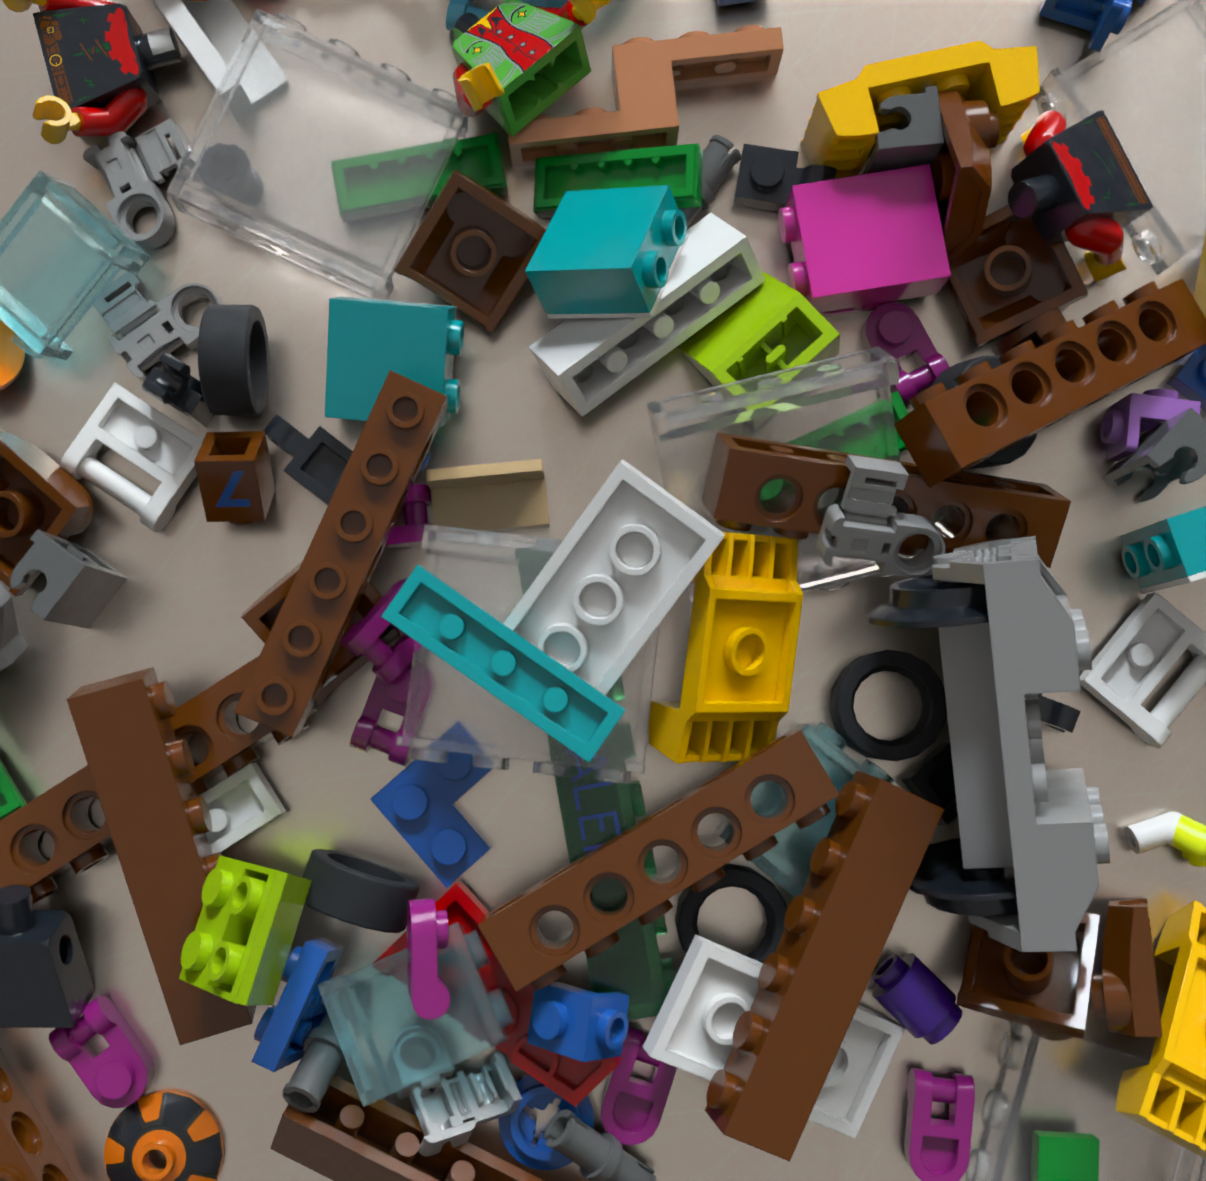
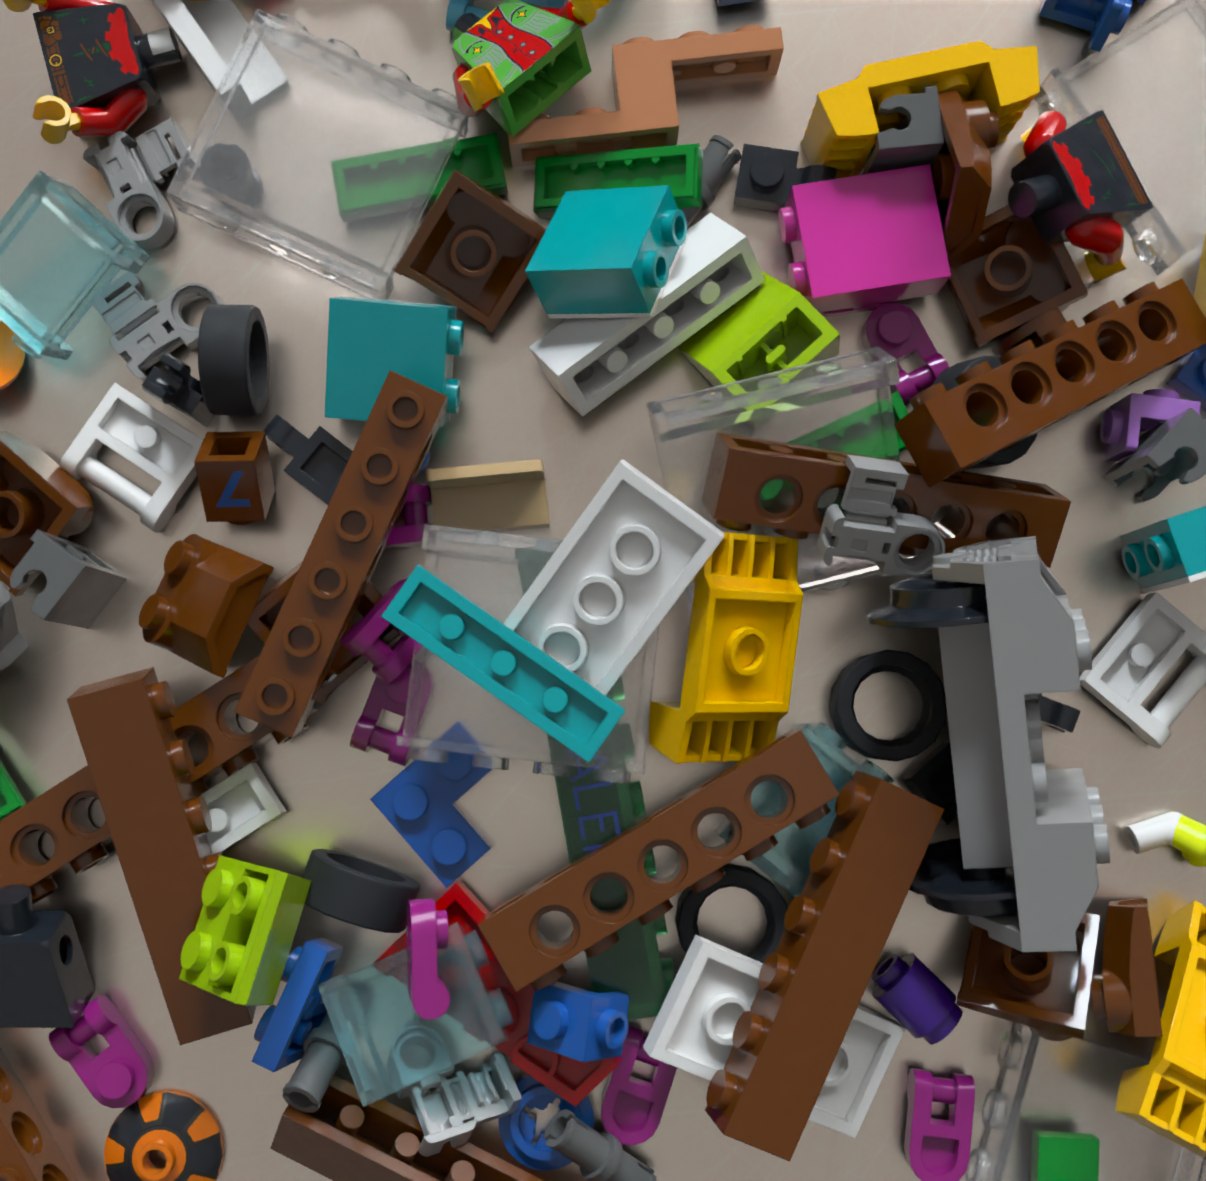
(203, 602): none -> reddish brown slope

